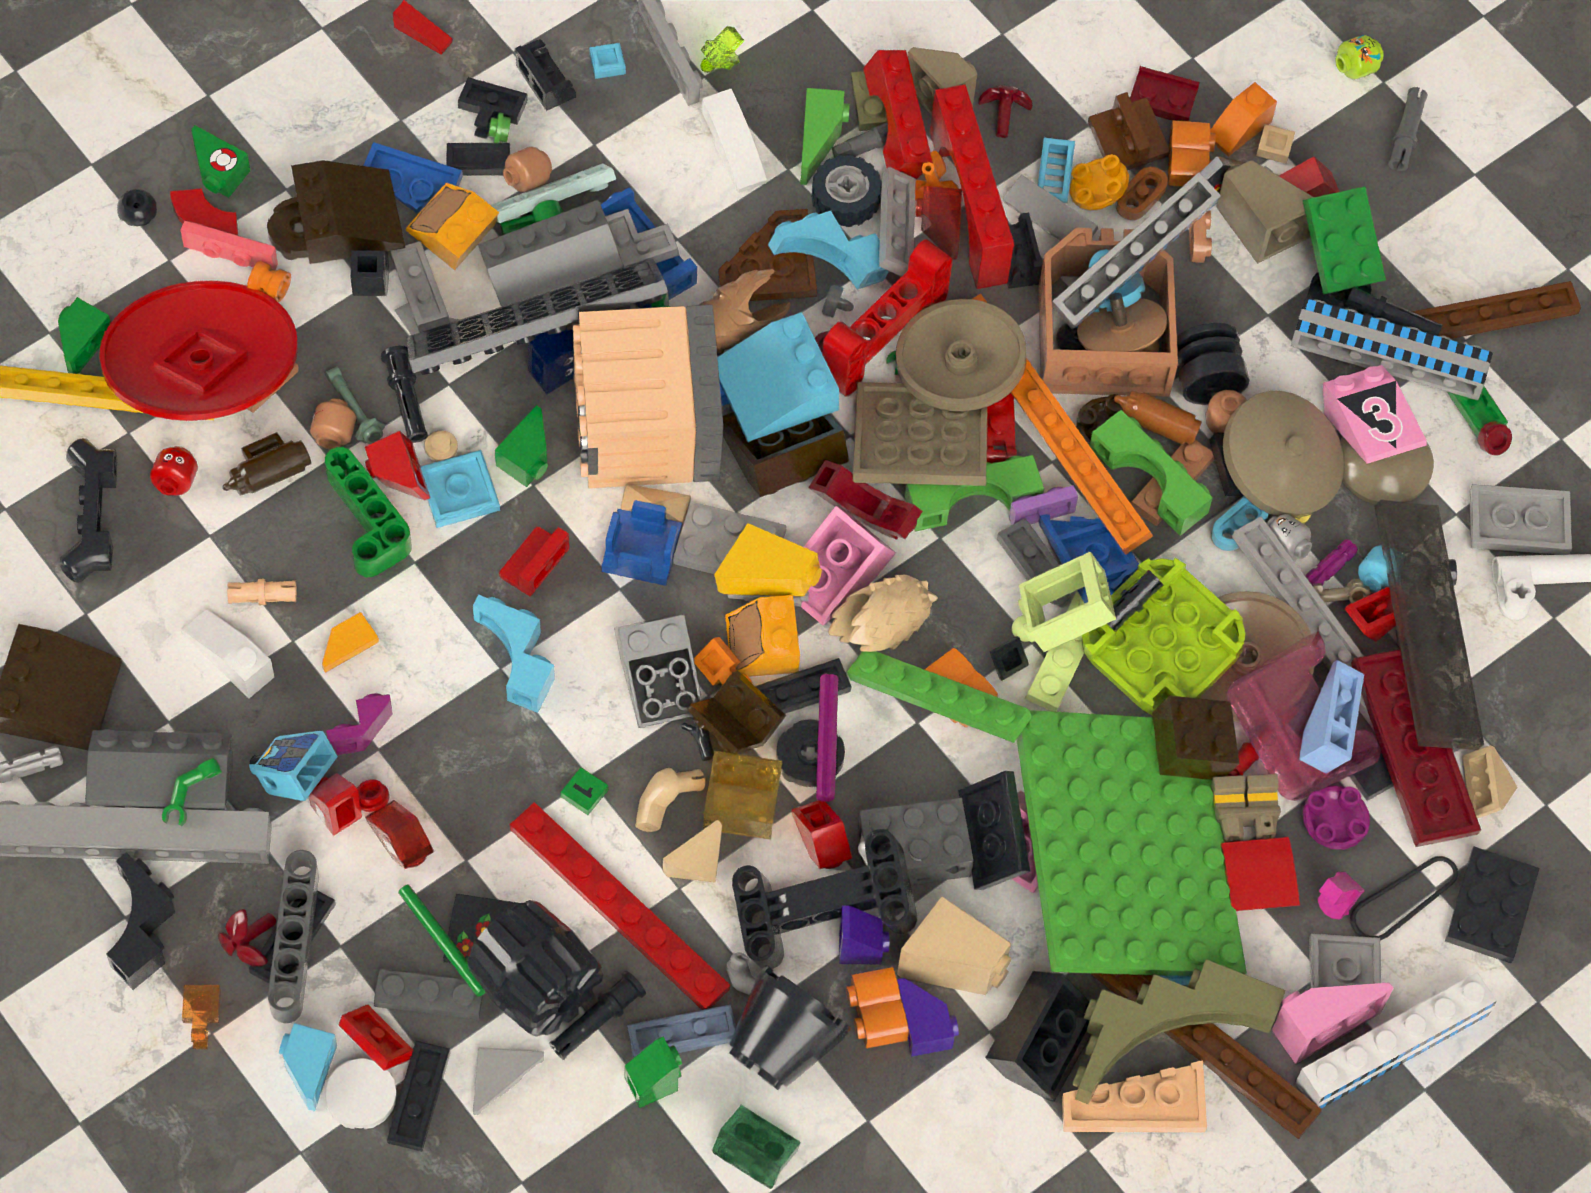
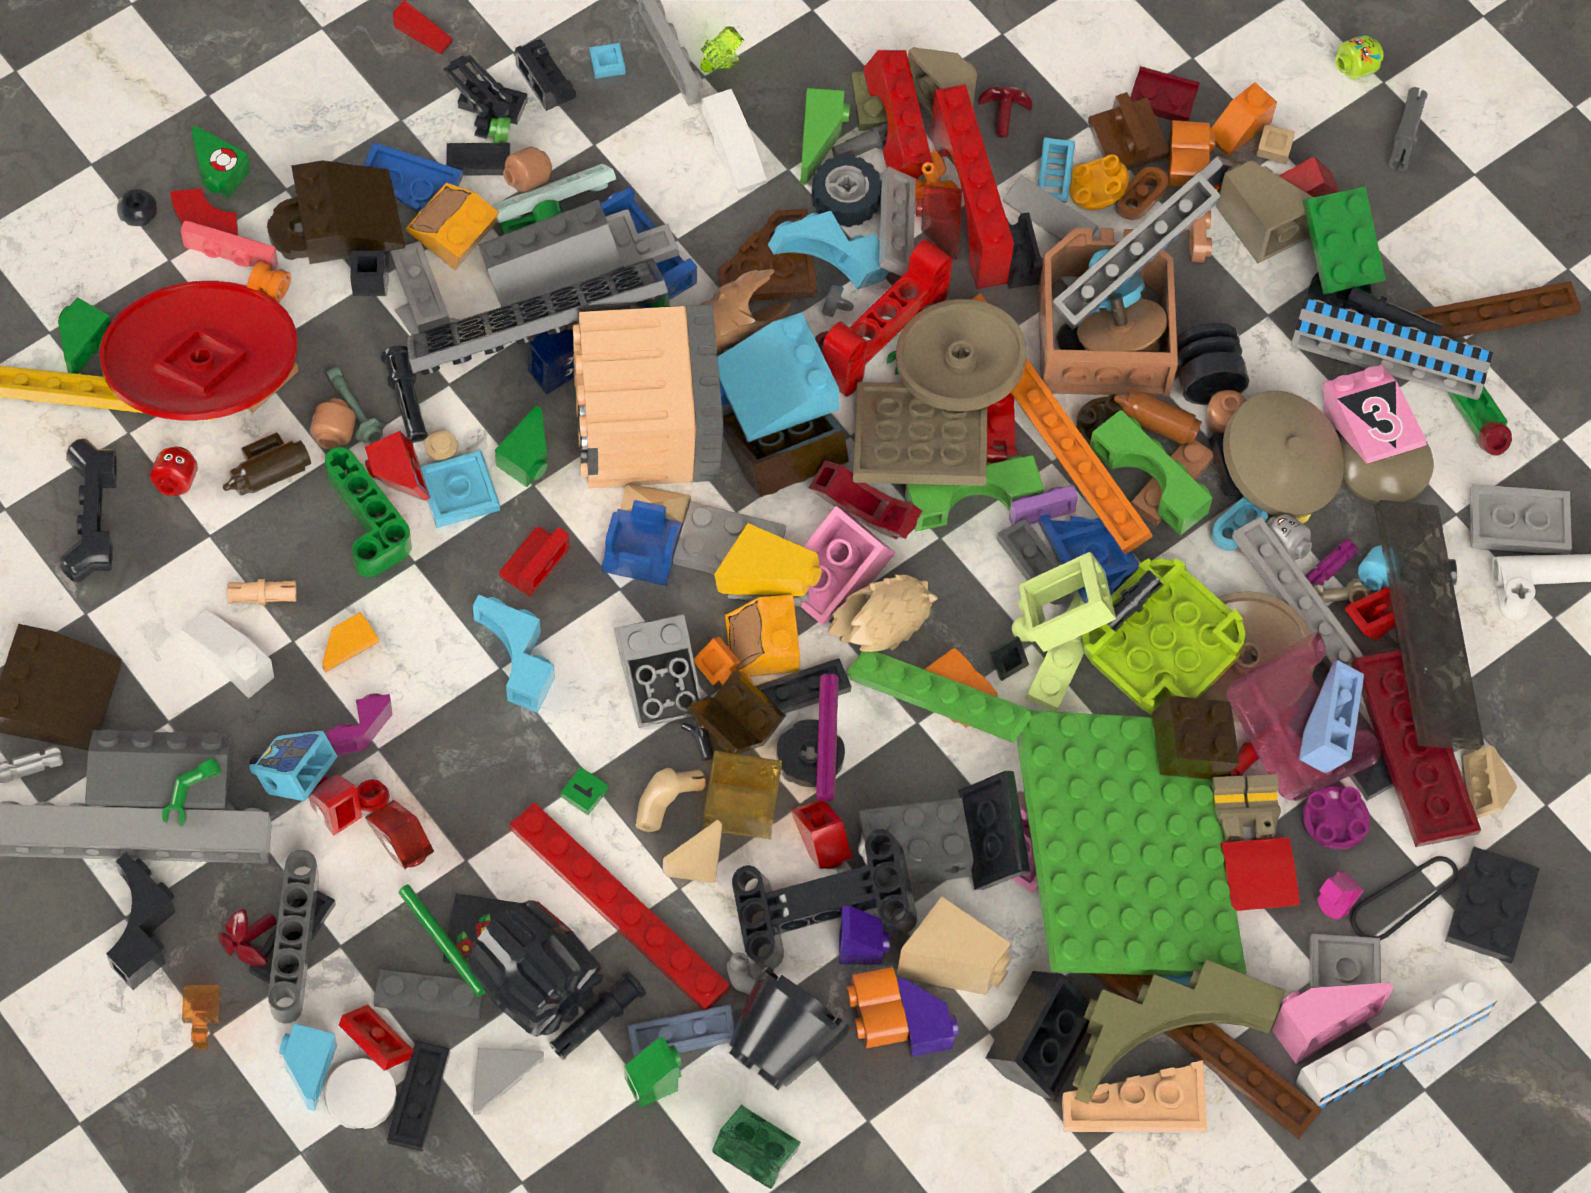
(500, 108): none -> black piece

